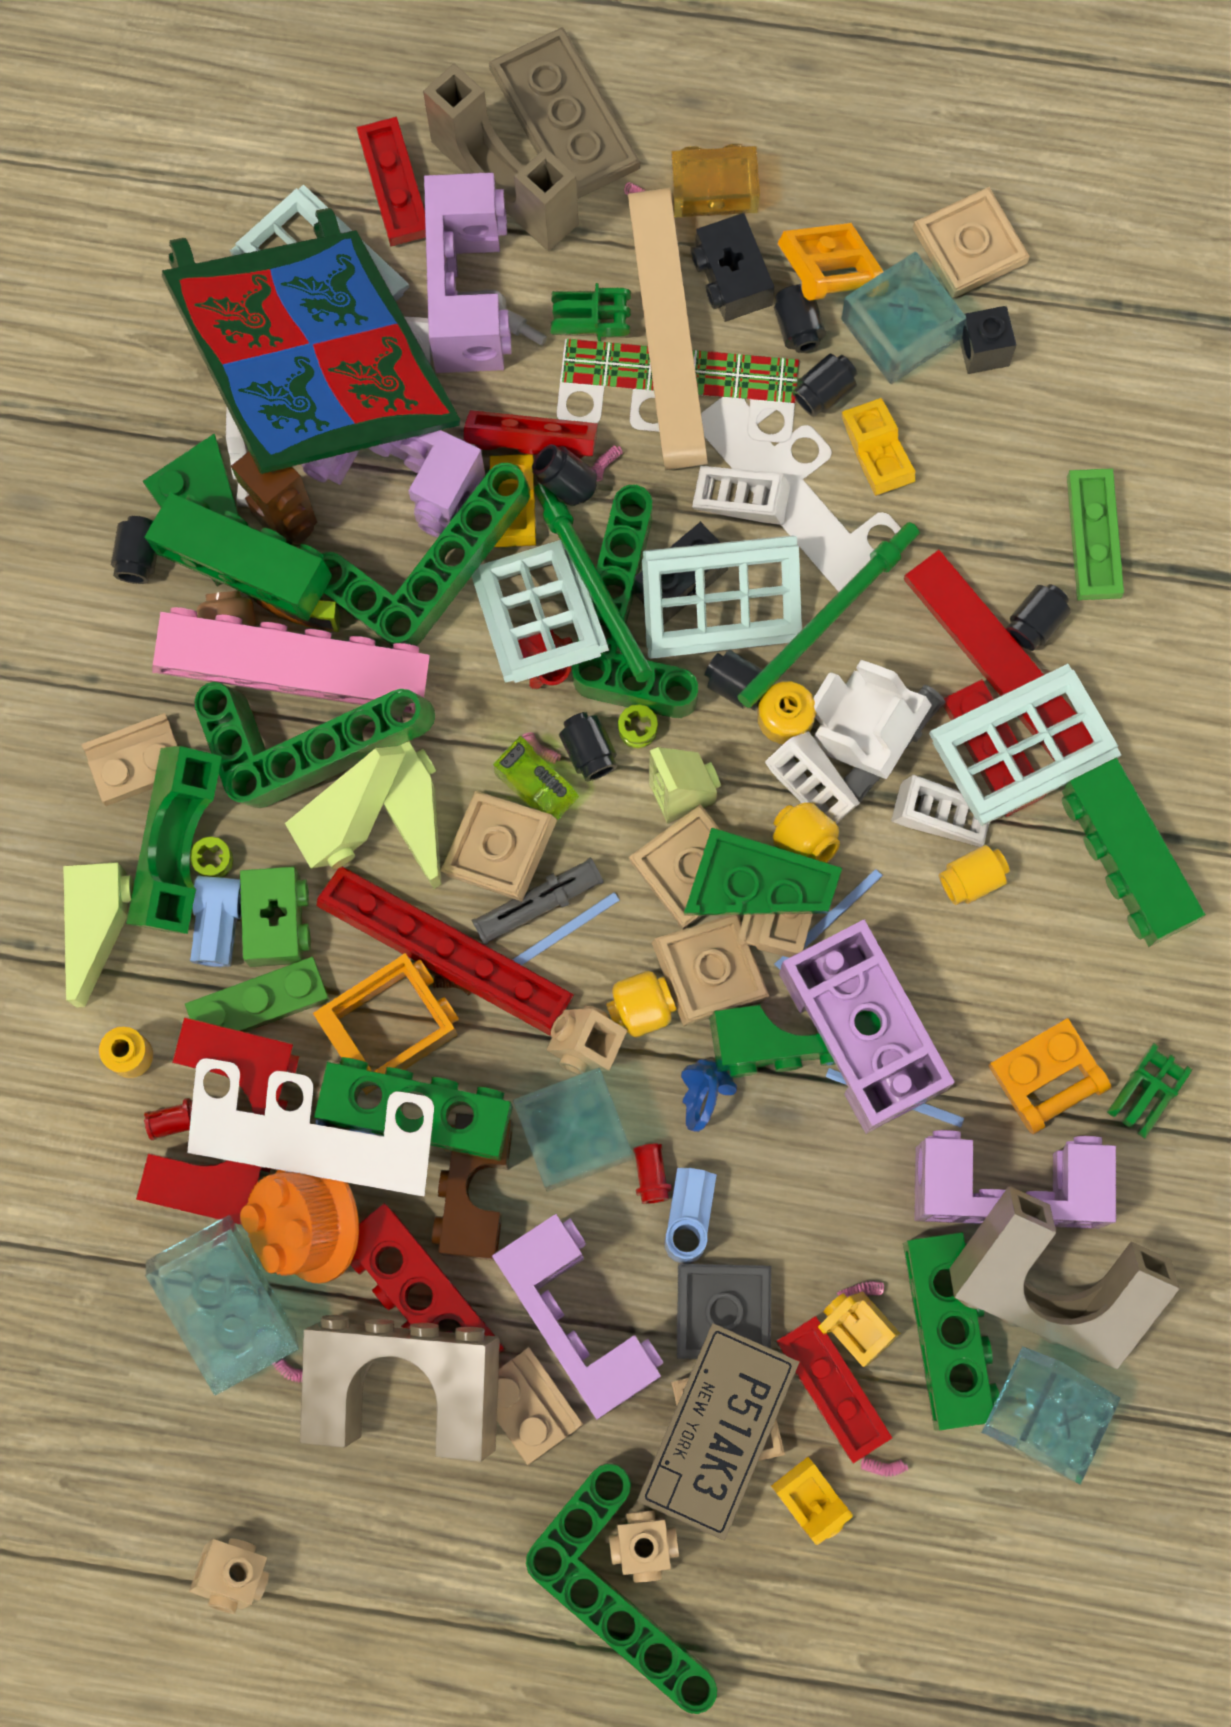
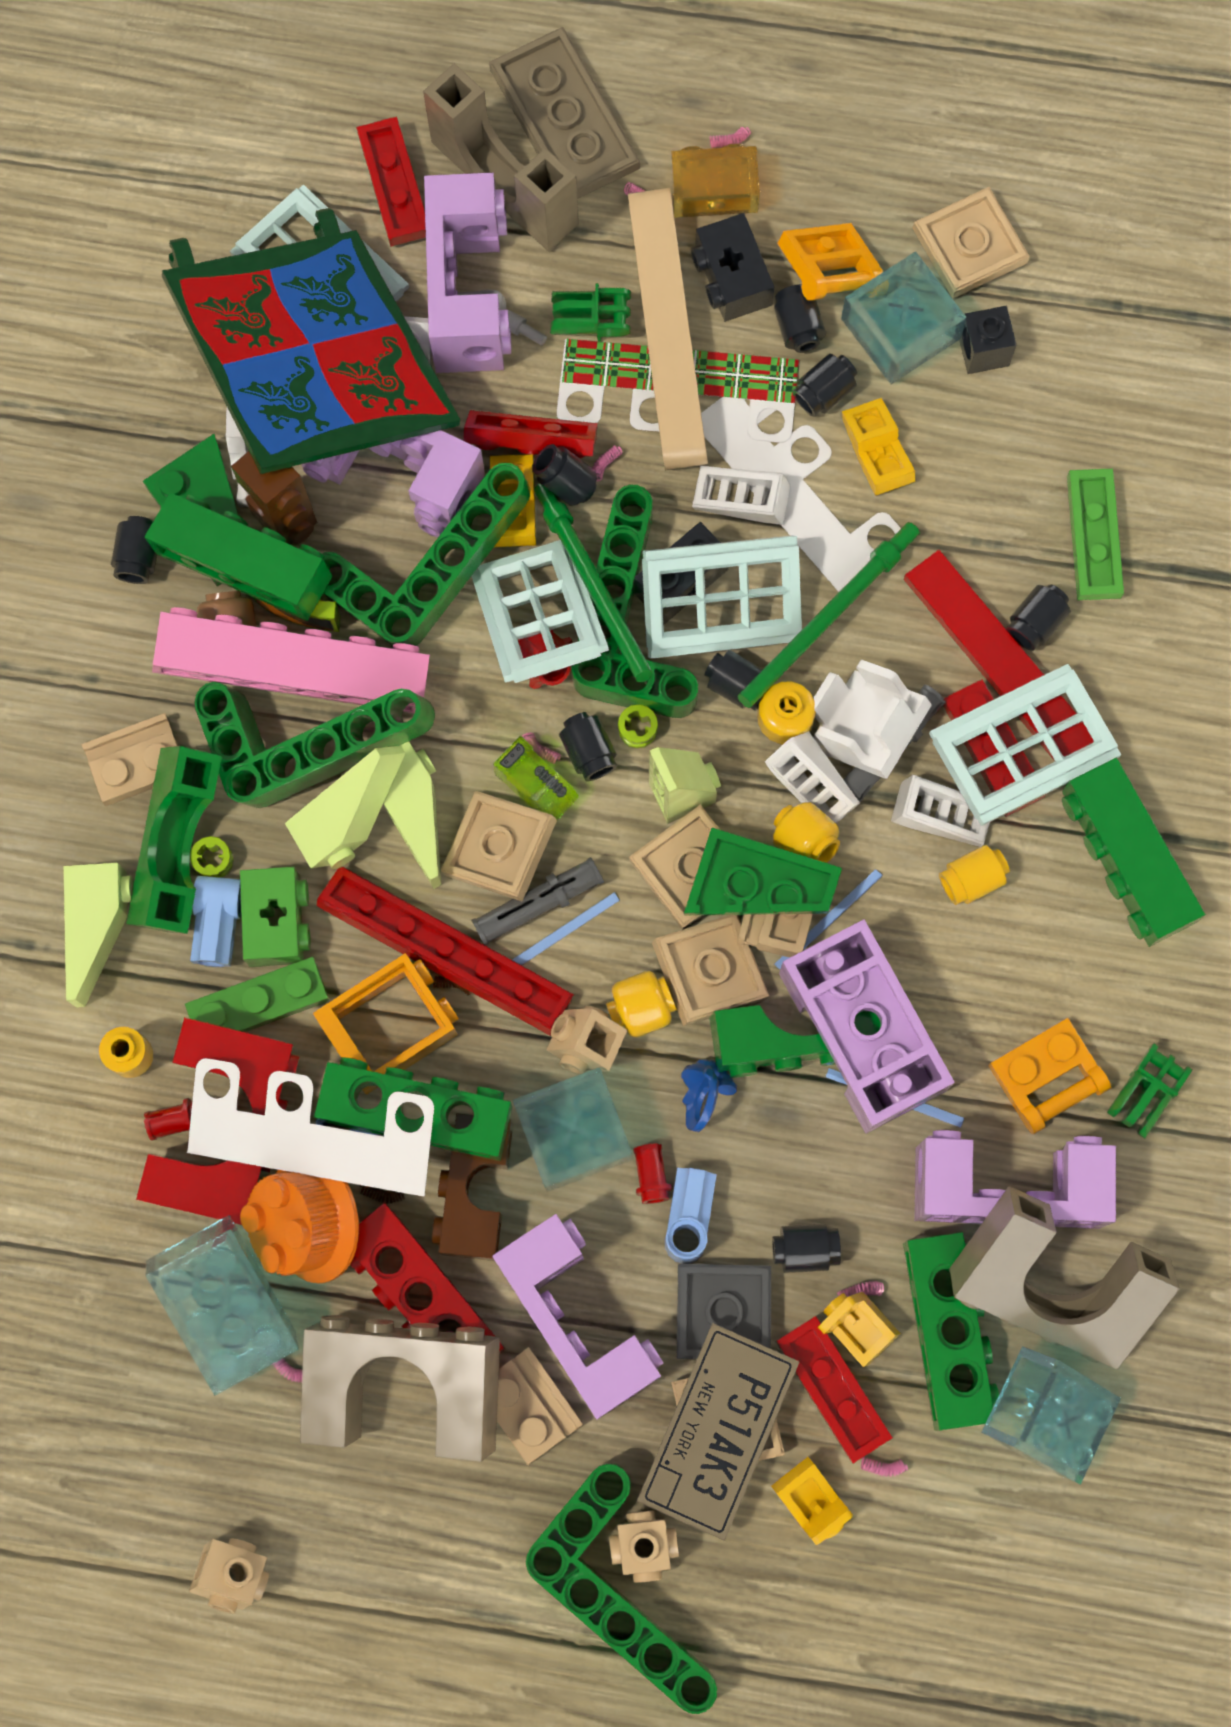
(380, 1192): none -> reddish brown leg
(727, 139): none -> bright pink leg
(807, 1248): none -> black brick

